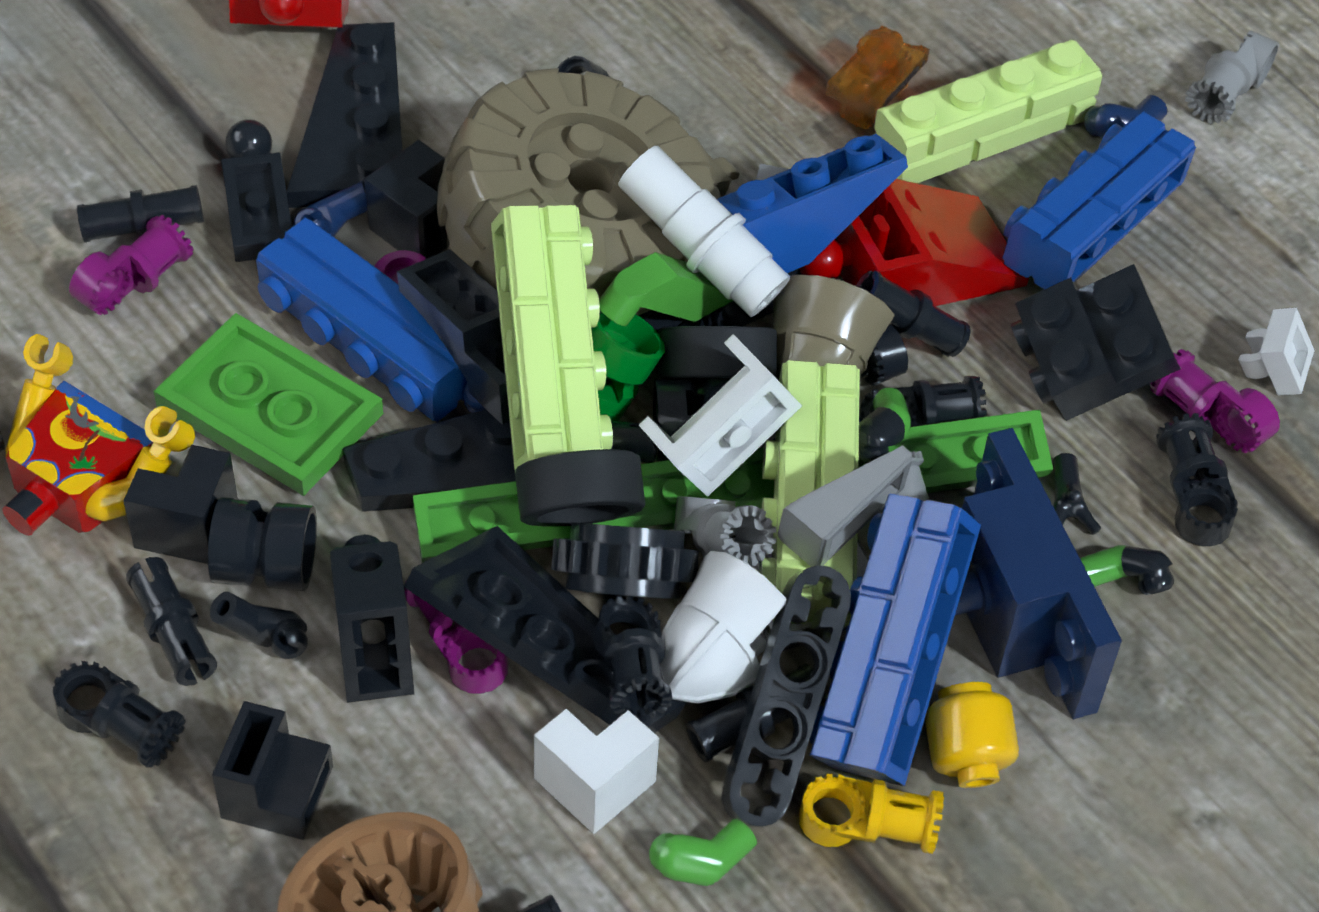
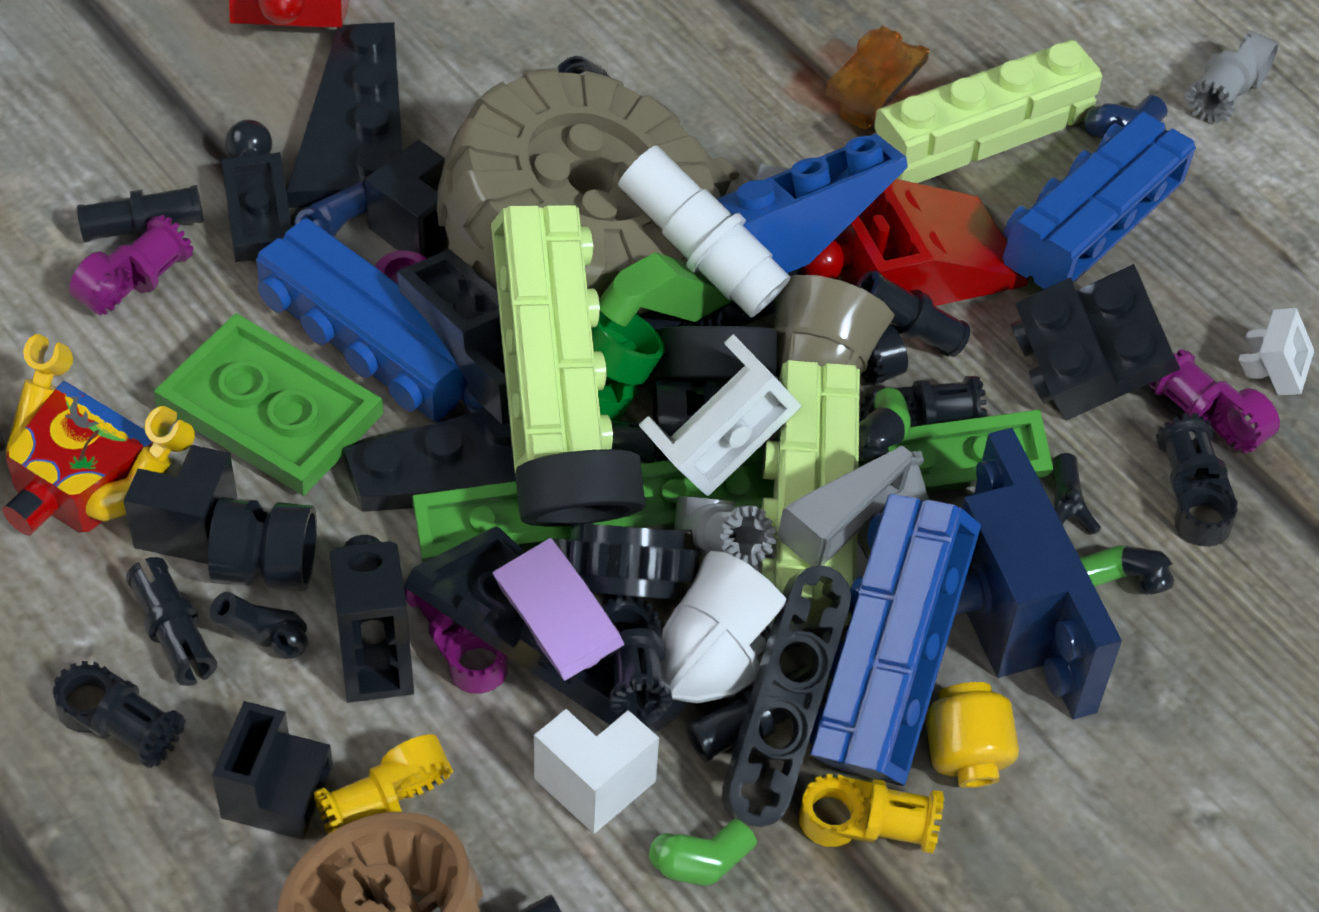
(398, 776): none -> yellow connector
(558, 609): none -> lavender slope

